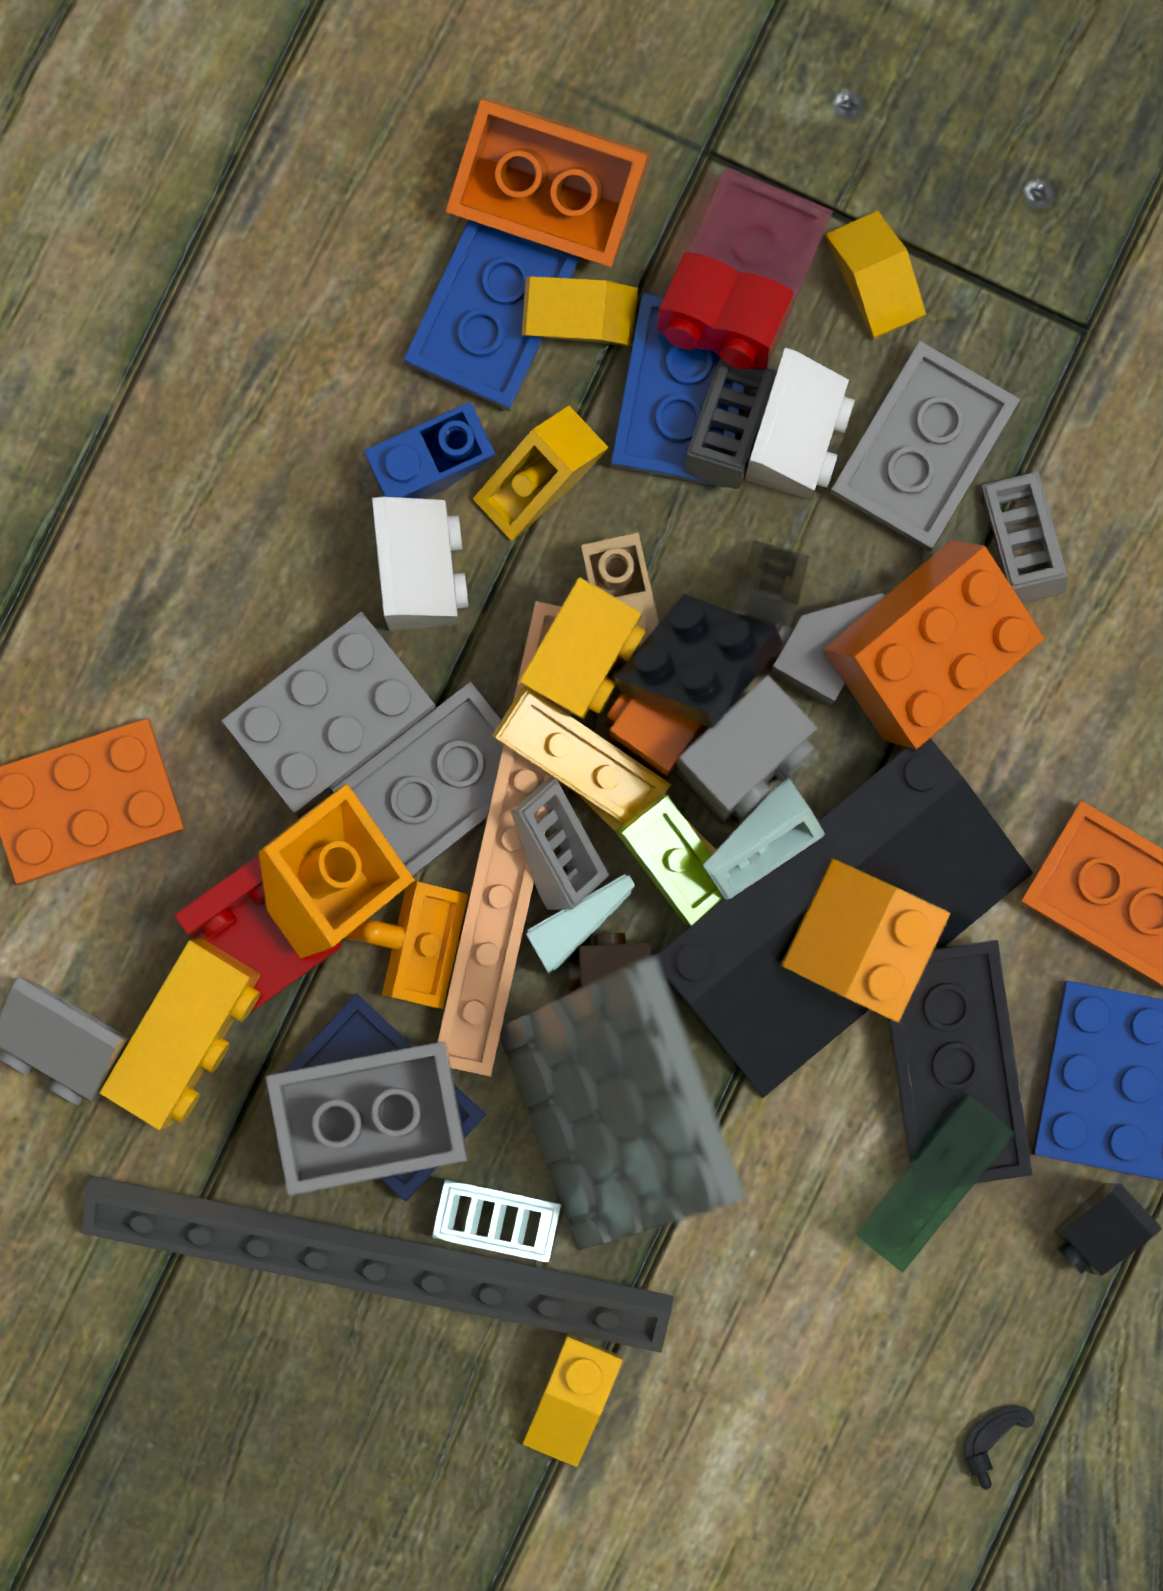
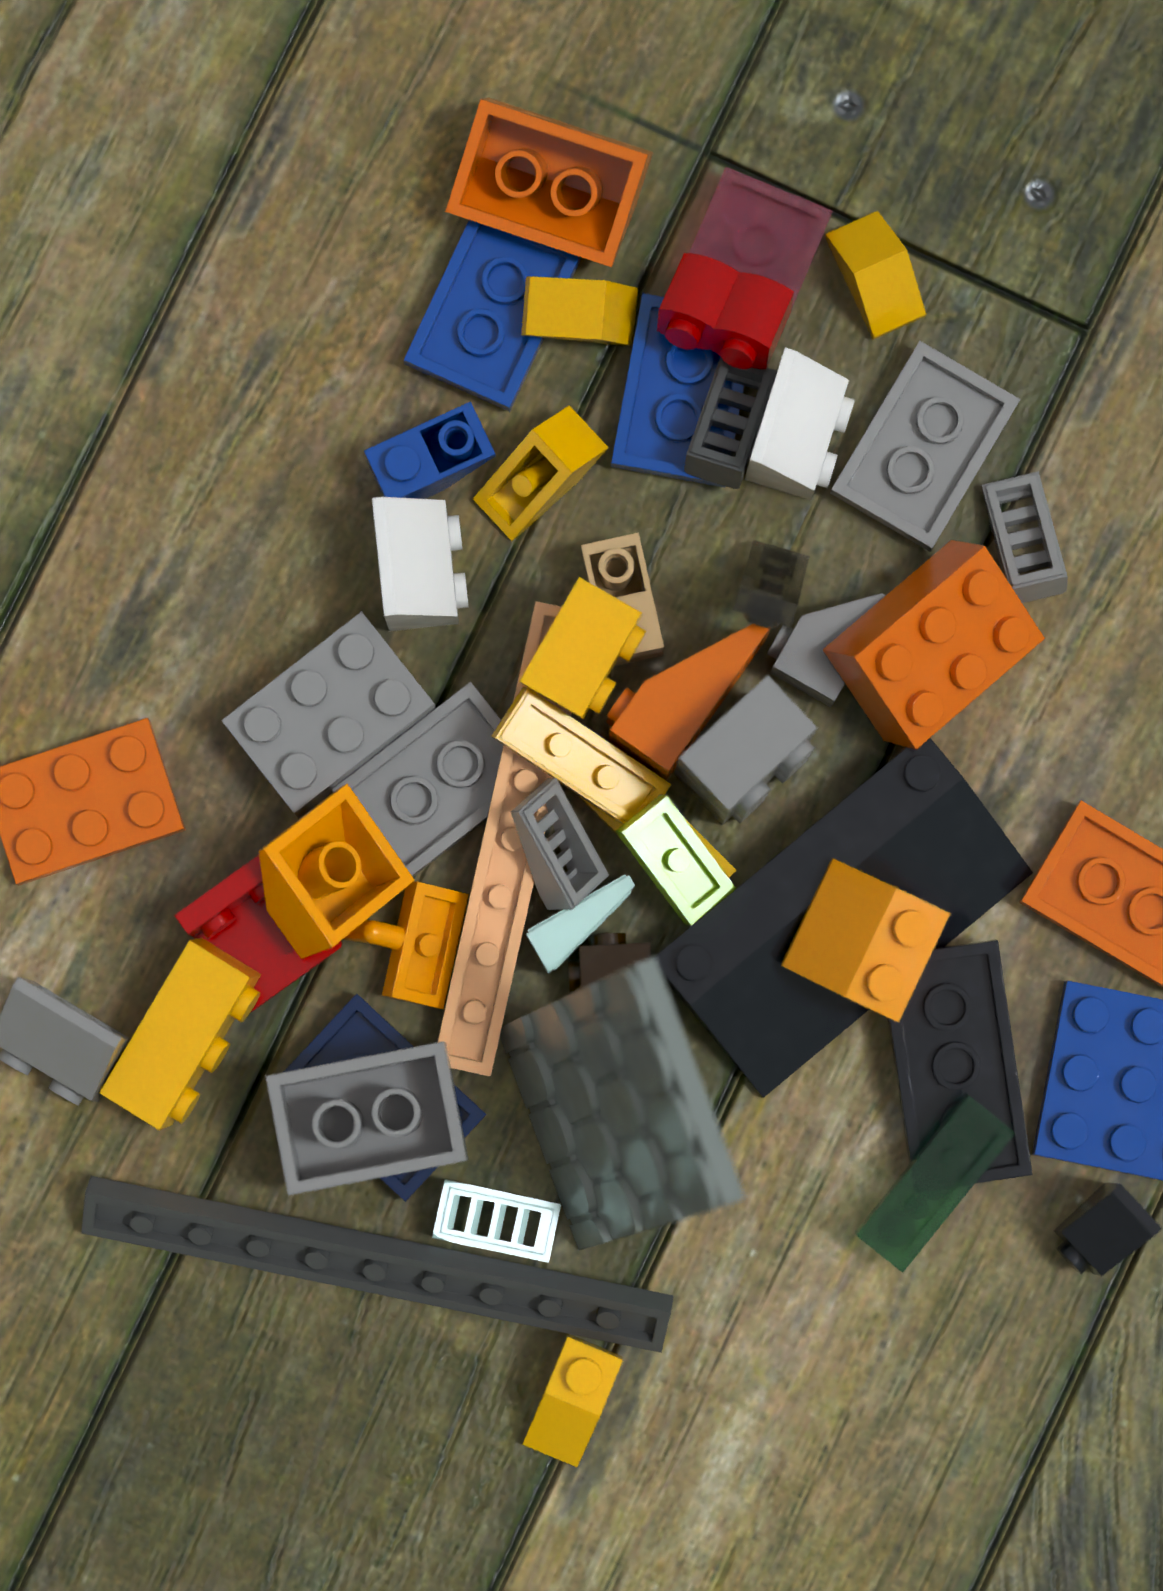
(698, 660): black plate -> none
(764, 841): light aqua slope -> none
(987, 1434): black piece -> none

